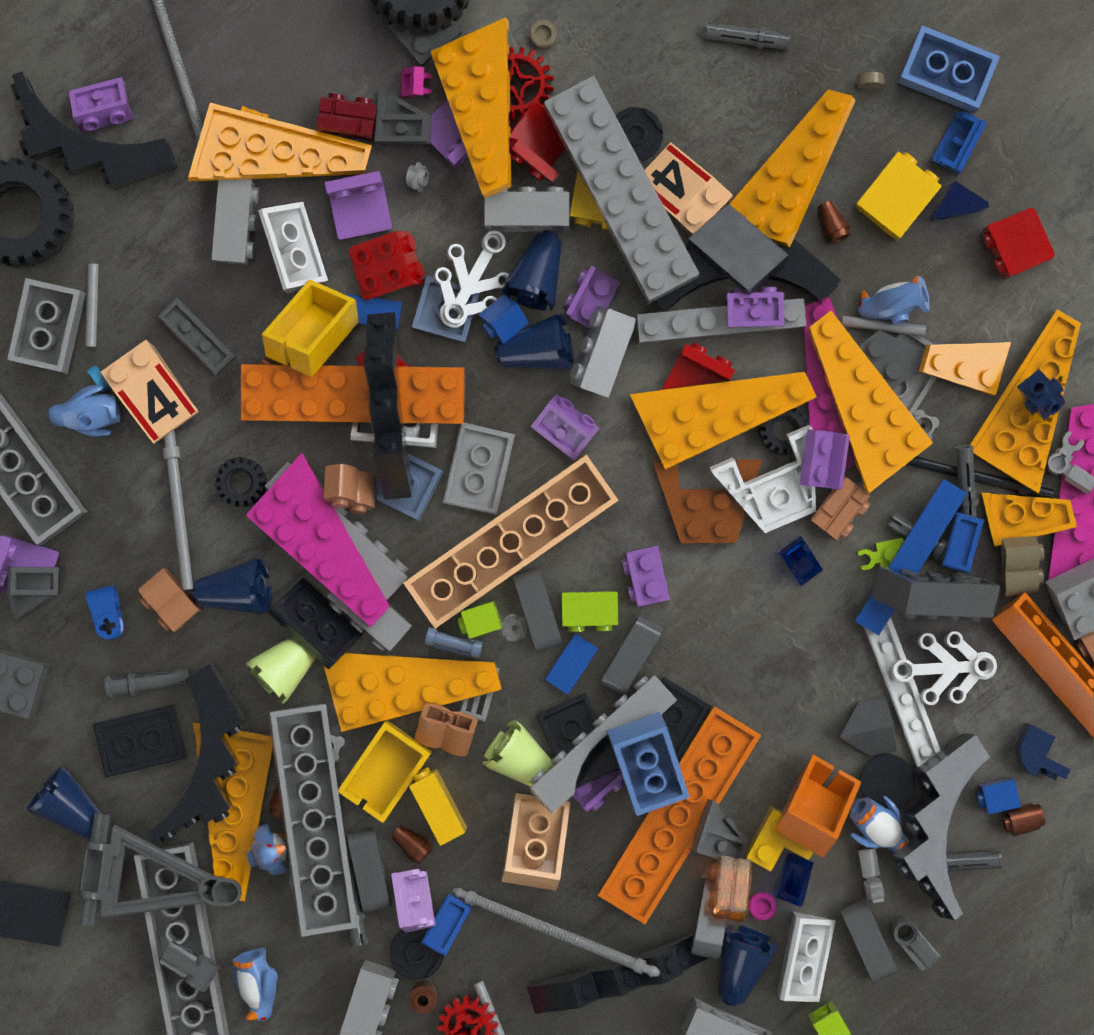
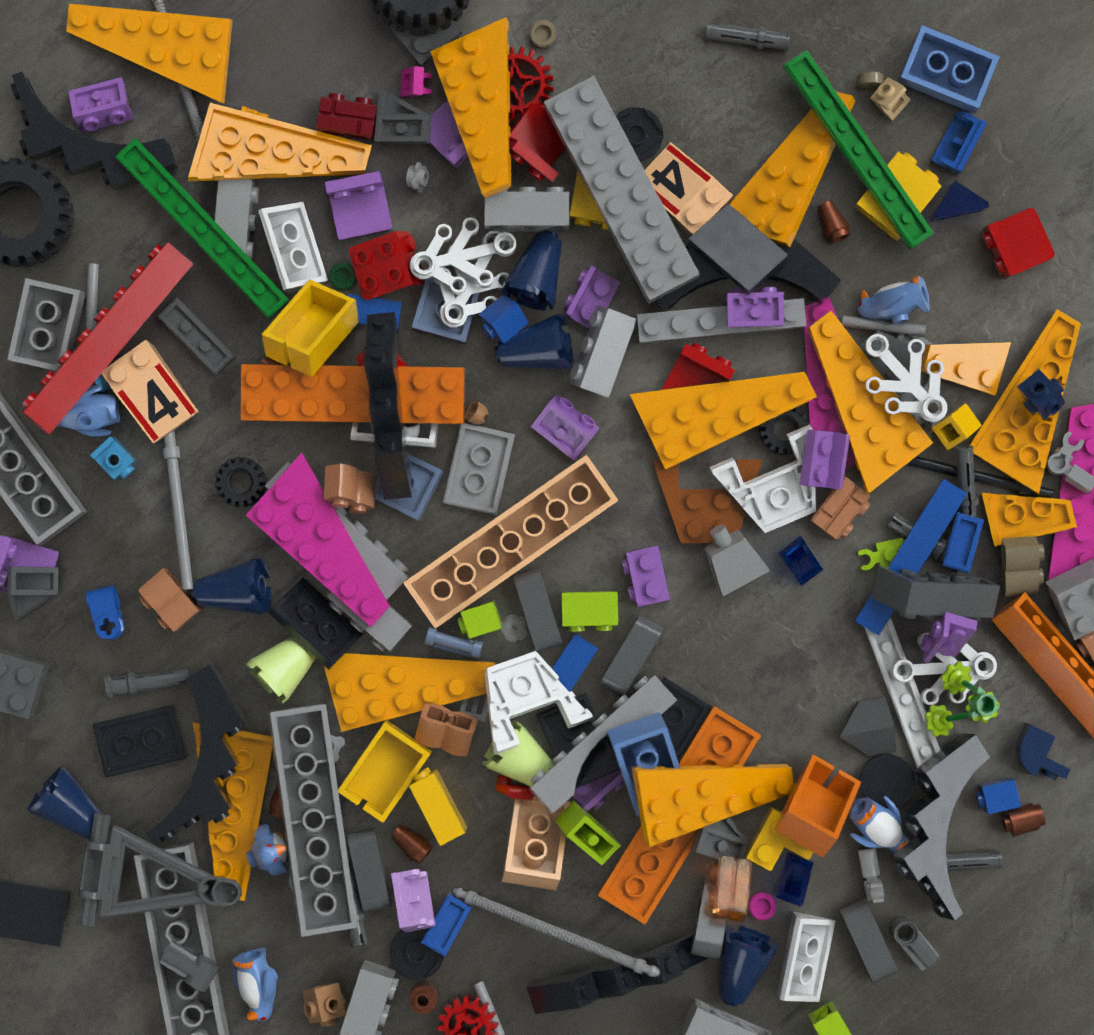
(106, 338): none -> red brick
(114, 447): none -> dark azure brick
(173, 45): none -> light orange wing
(202, 228): none -> green tile
(324, 1004): none -> medium nougat brick
(342, 276): none -> dark green tile
(458, 257): none -> white plant
(475, 413): none -> medium nougat hinge
(512, 791): none -> red arm
(523, 687): none -> white wing
(587, 833): none -> lime brick
(696, 796): none -> light orange wing
(733, 560): none -> light grey torso
(858, 149): none -> green tile
(890, 98): none -> tan bracket
(909, 380): none -> white plant
(947, 636): none -> medium lavender bracket
(956, 426): none -> yellow brick
(980, 706): none -> lime plant

